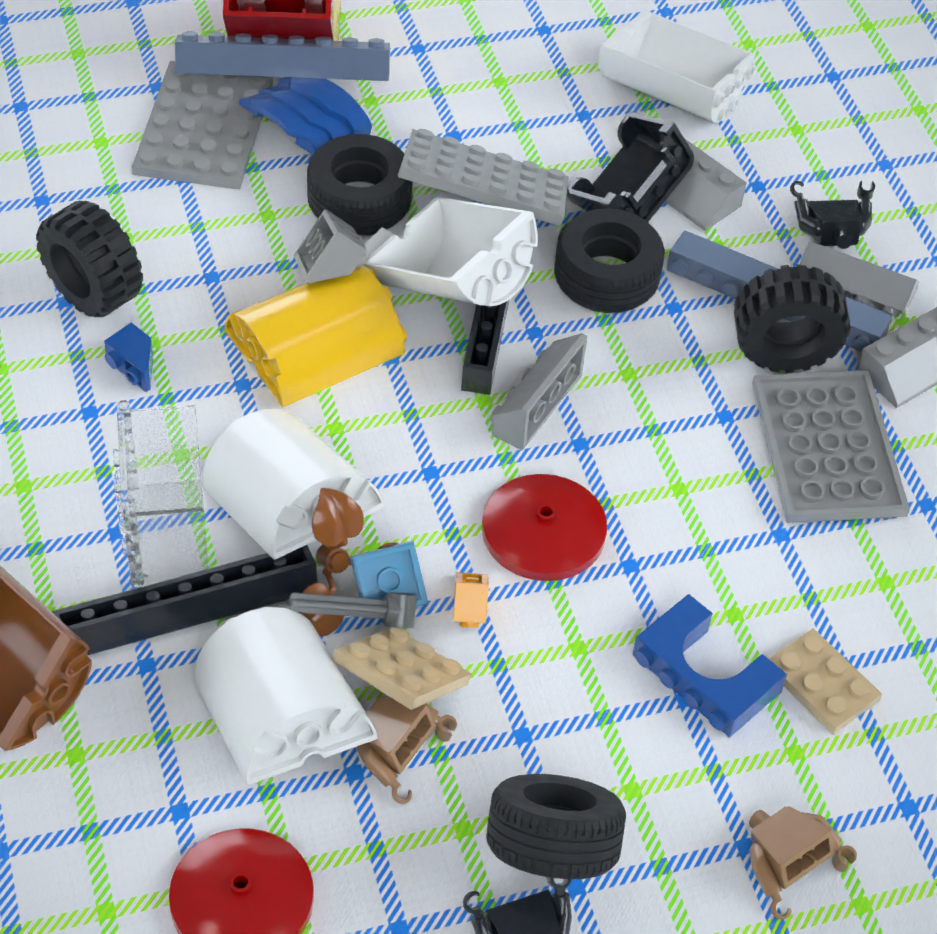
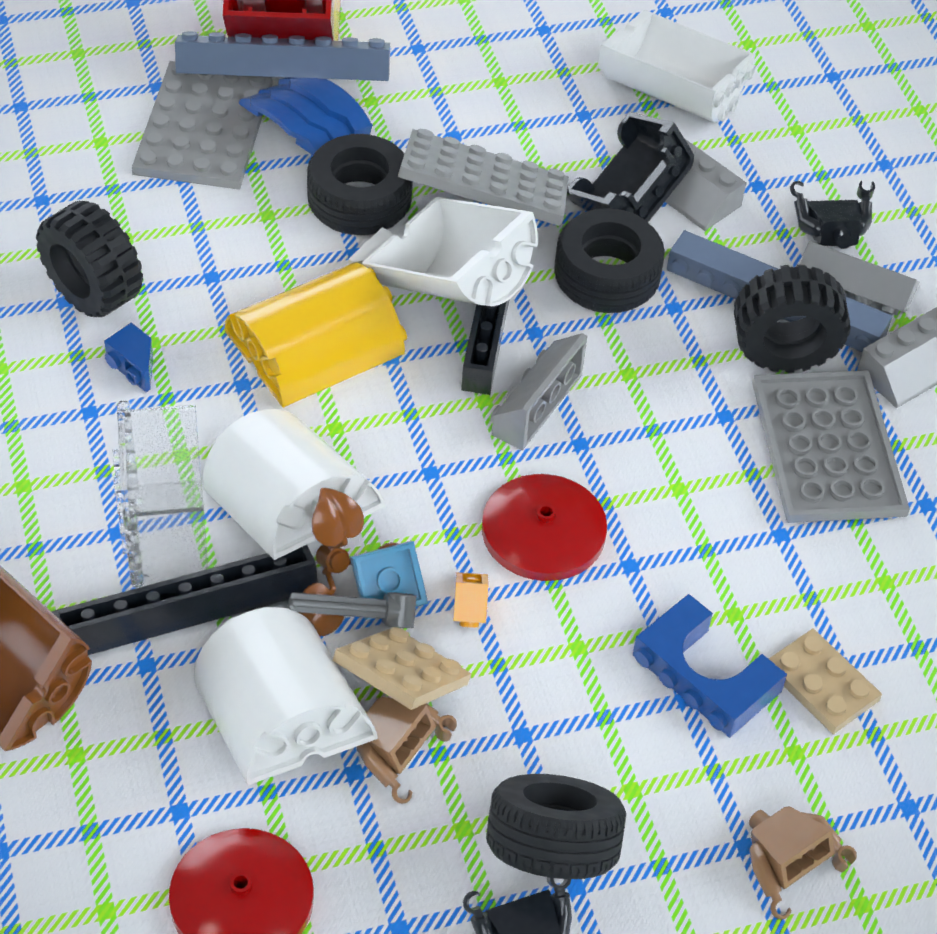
(330, 250): light grey slope -> none

